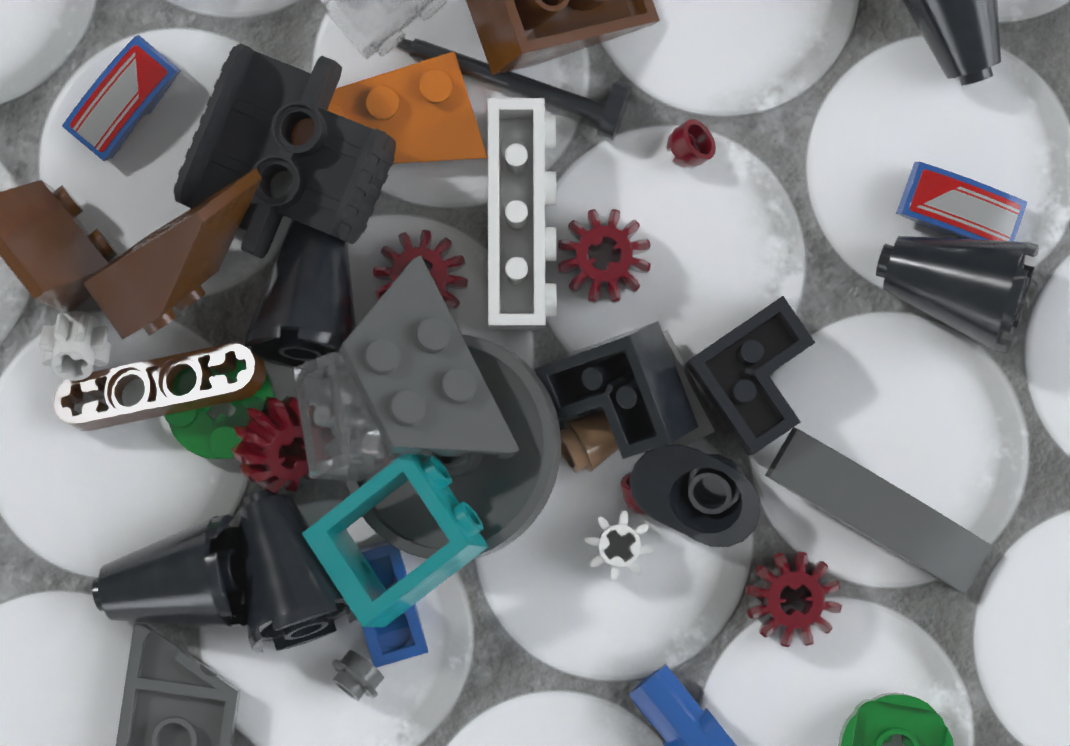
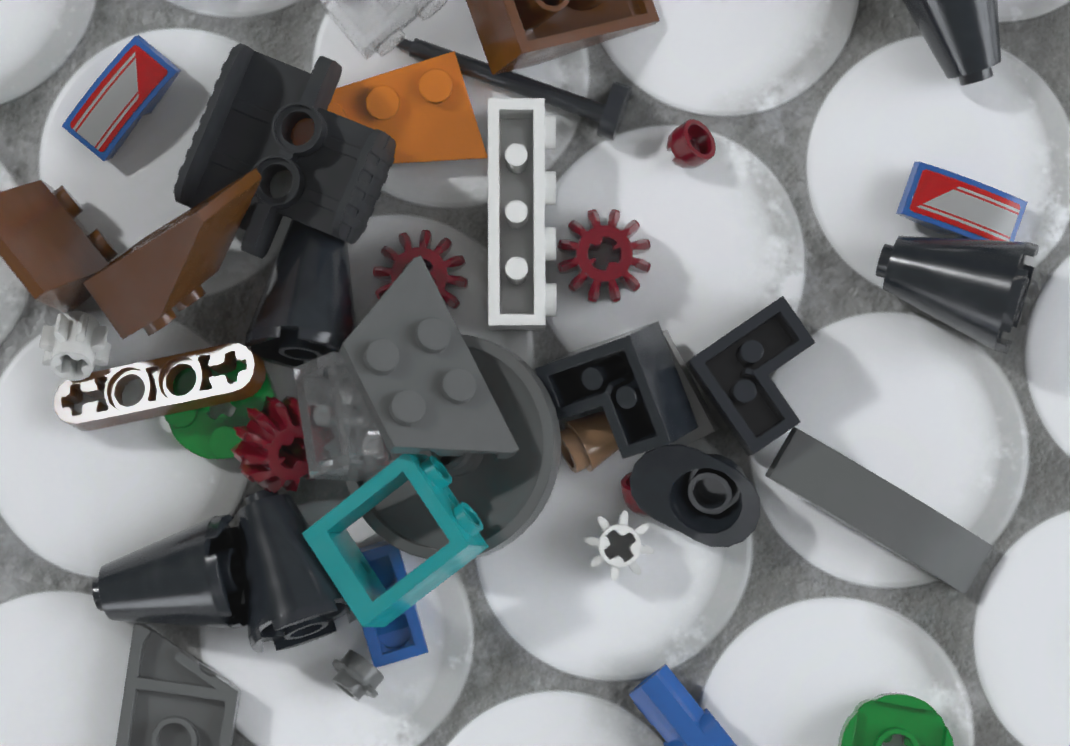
(793, 618): dark red gear -> none

